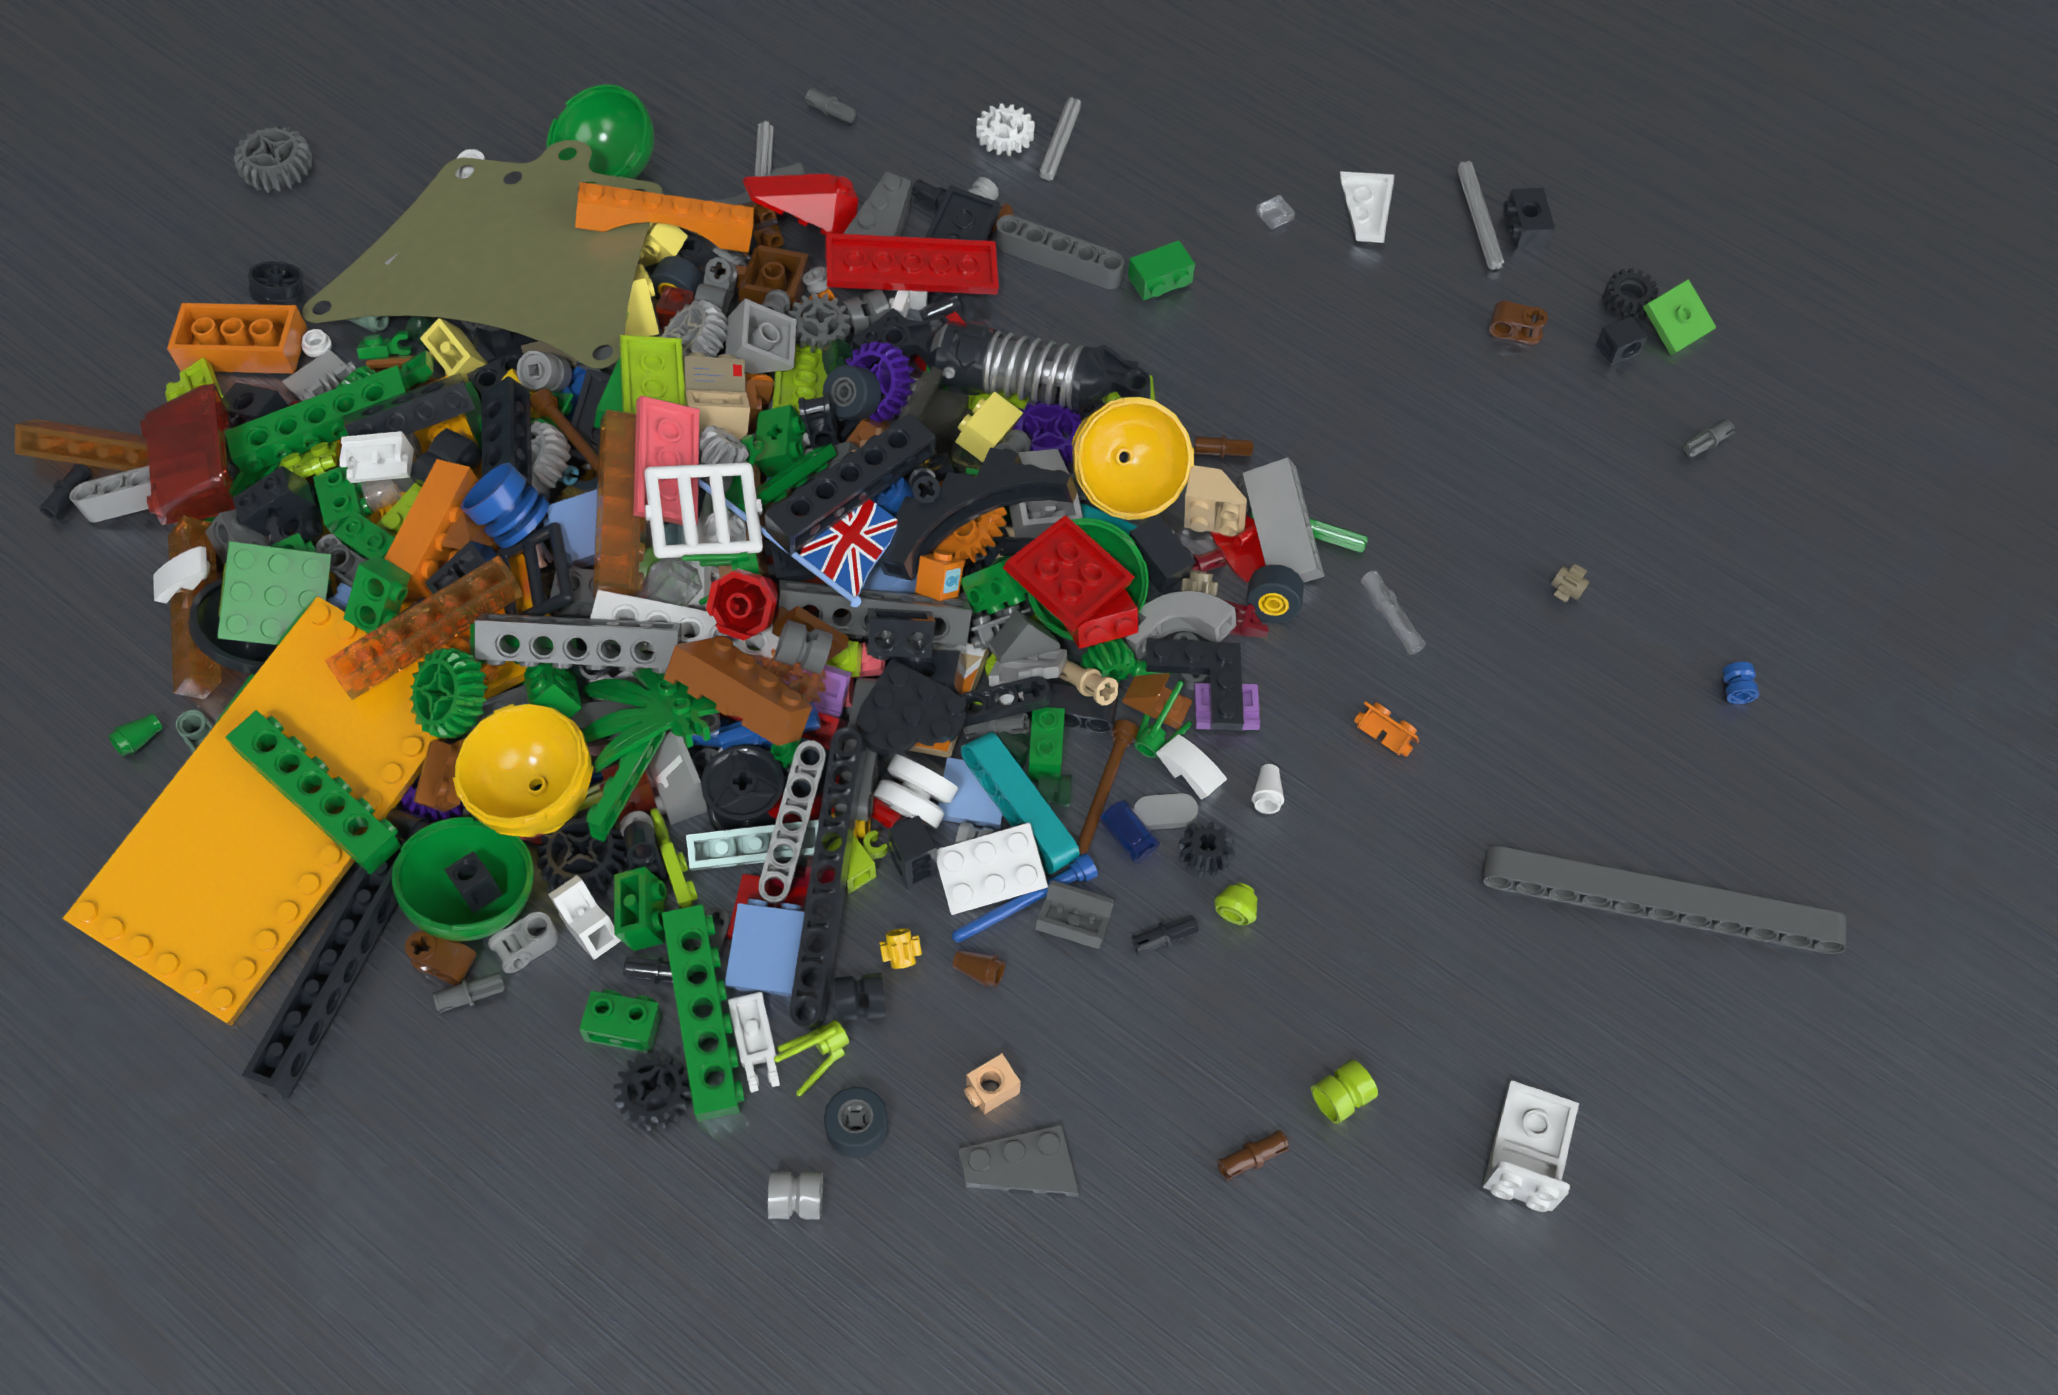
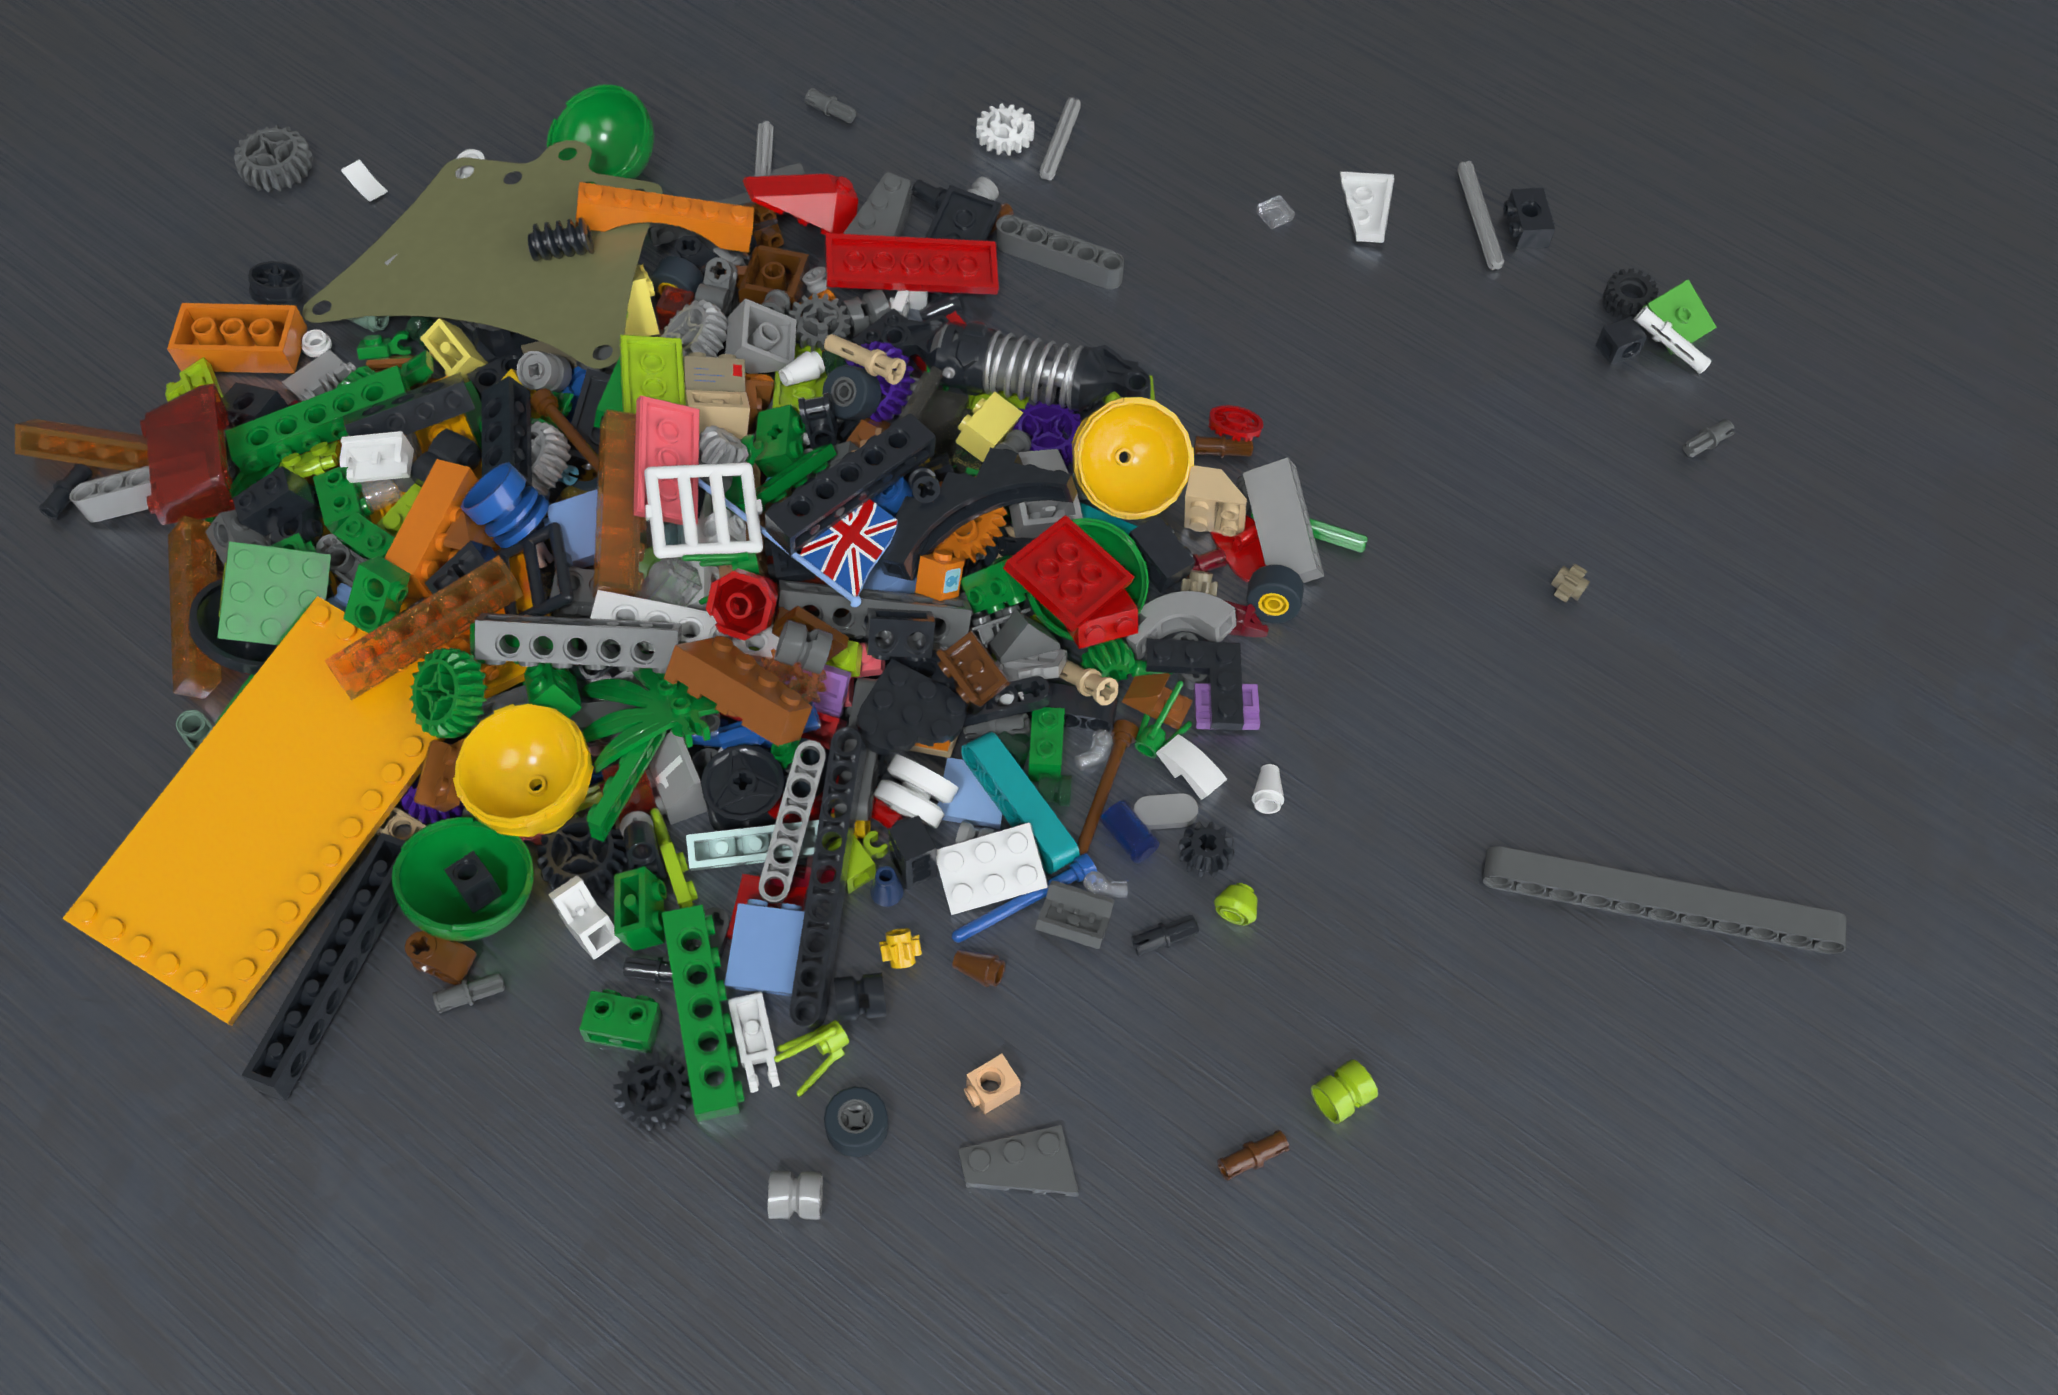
(133, 735): green cone -> none
(180, 572): white slope -> none
(363, 180): none -> white sticker
(369, 849): green brick -> none
(406, 822): black cone -> none
(522, 942): light grey piece -> none
(560, 240): none -> black piece
(660, 242): light yellow brick -> none
(803, 368): none -> white cone
(874, 361): none -> tan pin
(886, 887): none -> dark blue cone
(972, 669): none -> reddish brown bracket
(1099, 751): none -> clear arm
(1099, 884): none -> clear arm
(1161, 270): green brick -> none
(1235, 422): none -> red wheel
(1378, 720): orange hinge -> none
(1386, 602): clear pin -> none
(1515, 320): reddish brown piece -> none
(1531, 1147): white bracket -> none
(1670, 338): none -> white pin
(1740, 682): blue wheel -> none

